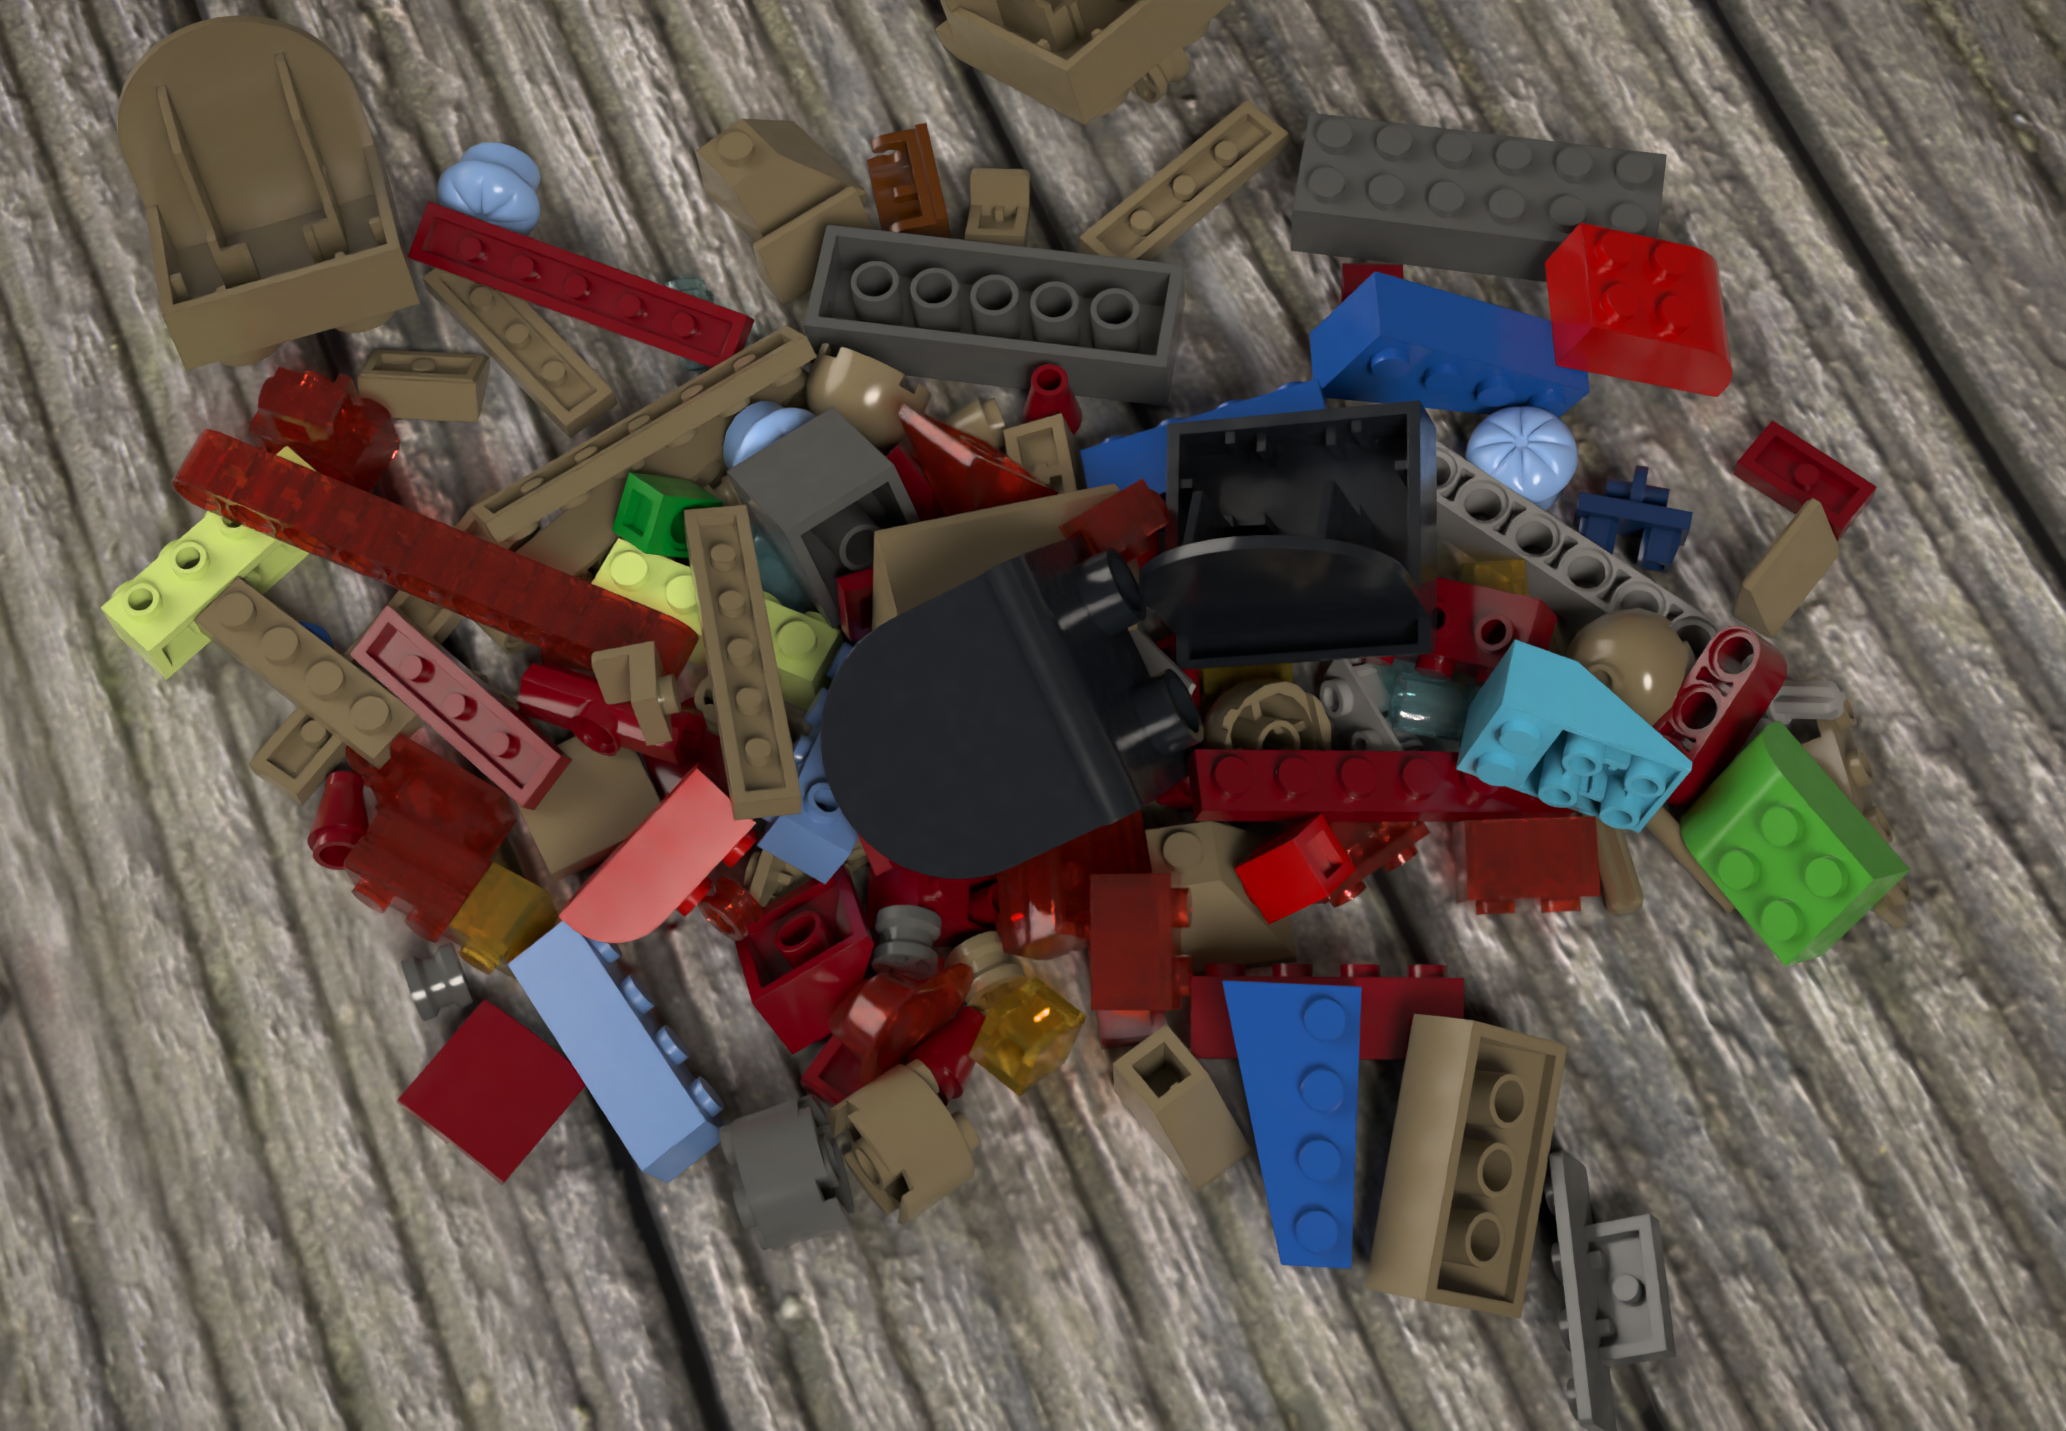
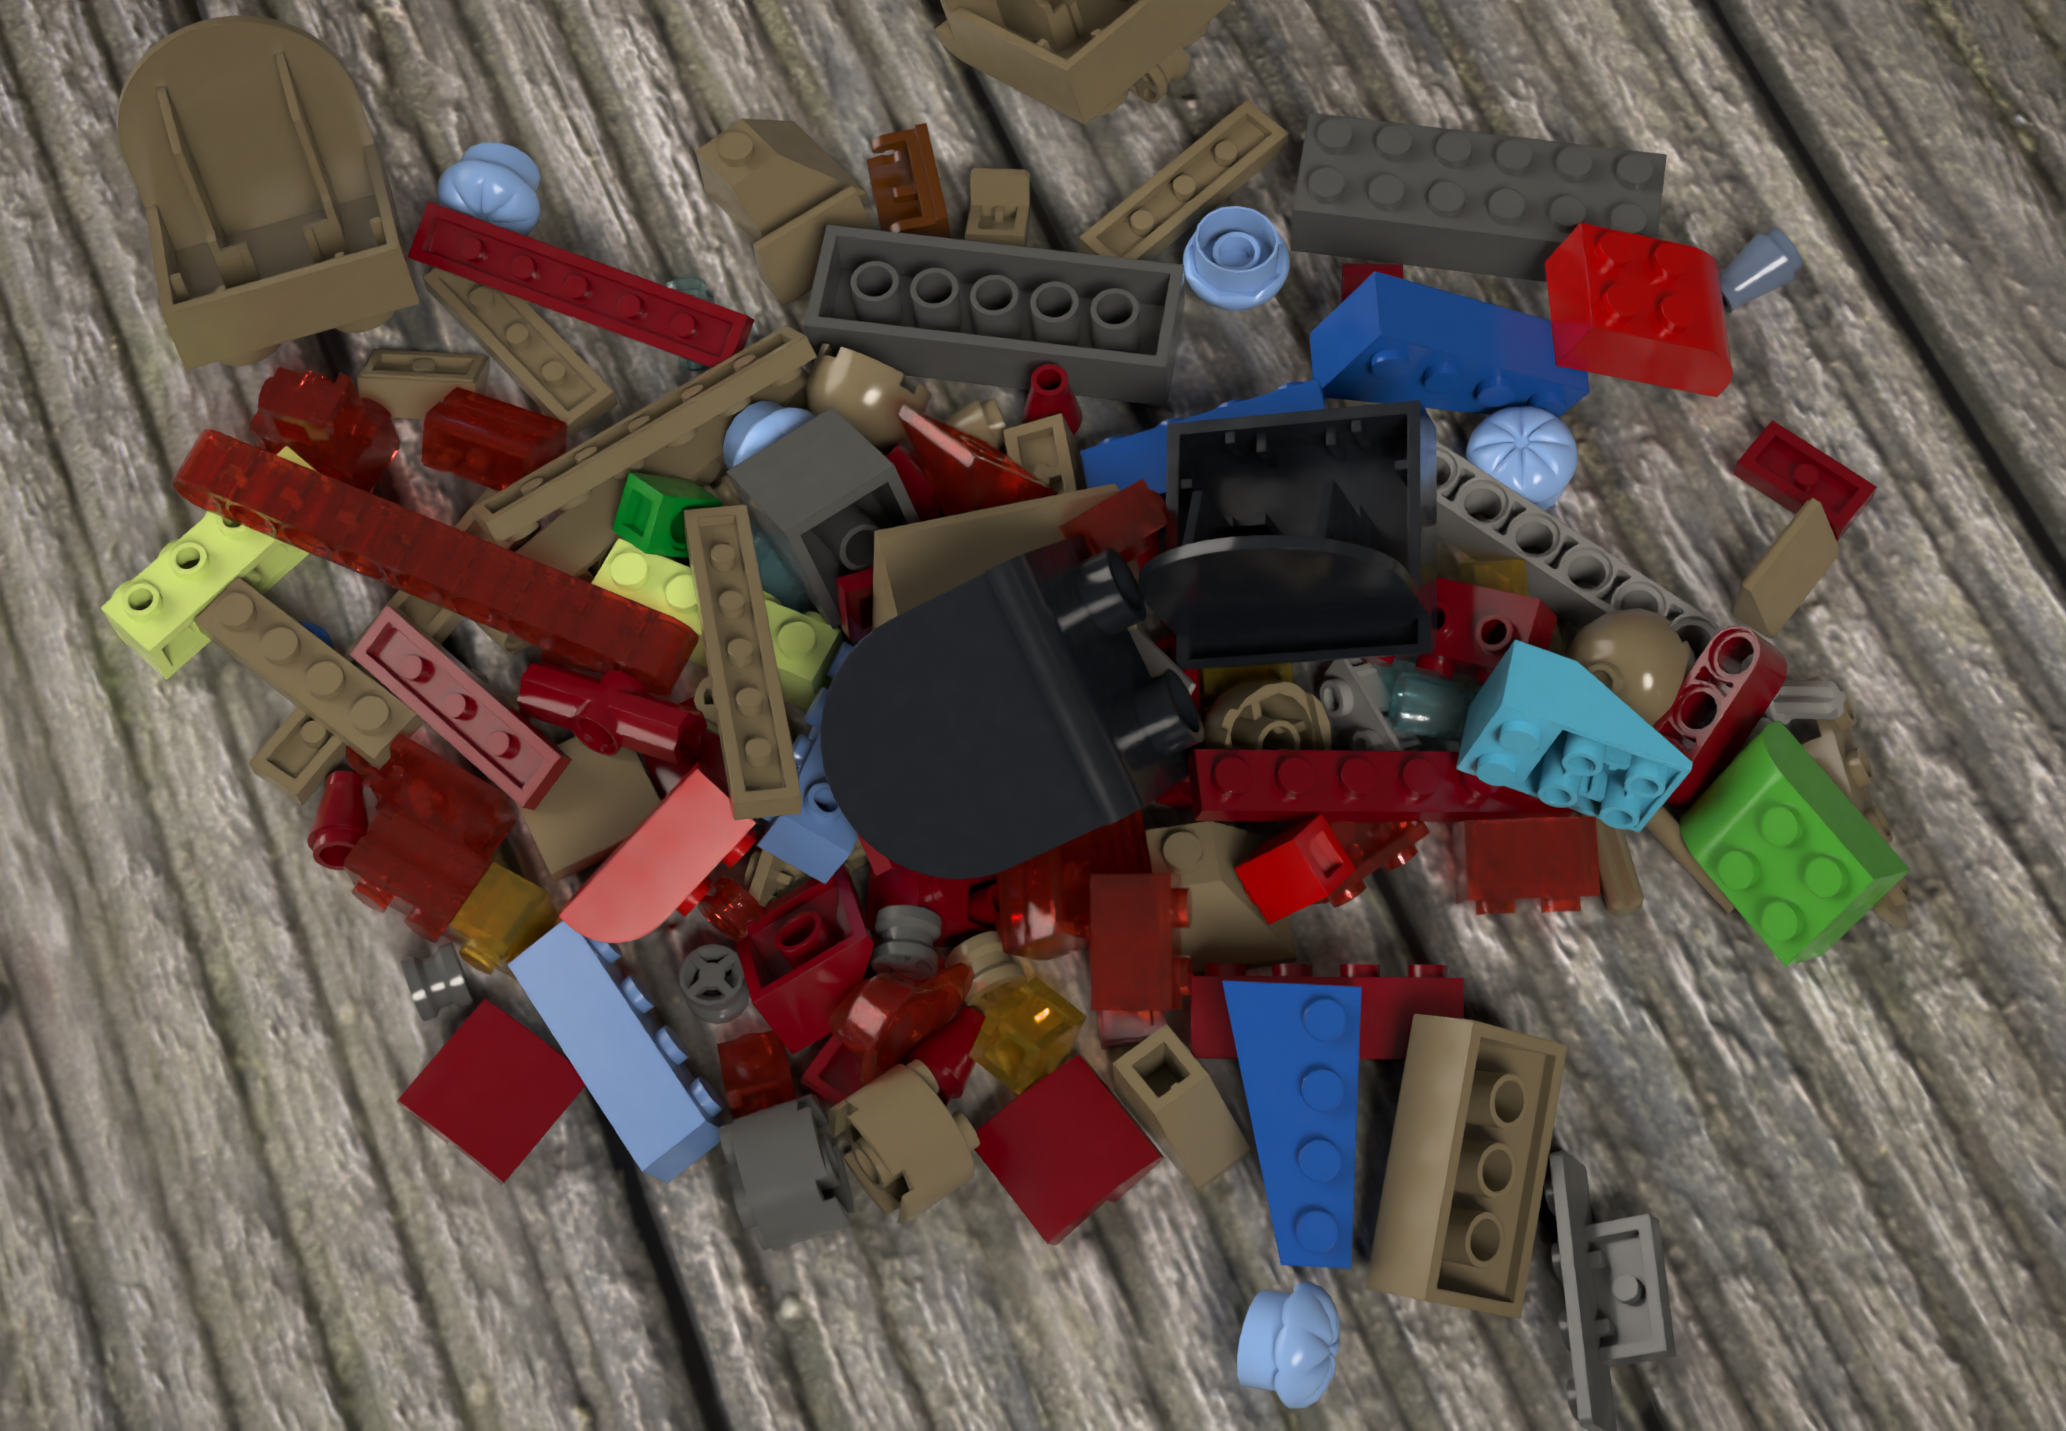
(489, 439): none -> clear red brick
(638, 676): dark tan bracket -> none
(709, 970): none -> dark grey wheel
(756, 1073): none -> clear red bracket
(1066, 1149): none -> dark red slope
(1236, 259): none -> light blue piece
(1290, 1344): none -> light blue piece
(1634, 512): dark blue hips -> none
(1759, 269): none -> sand blue cone

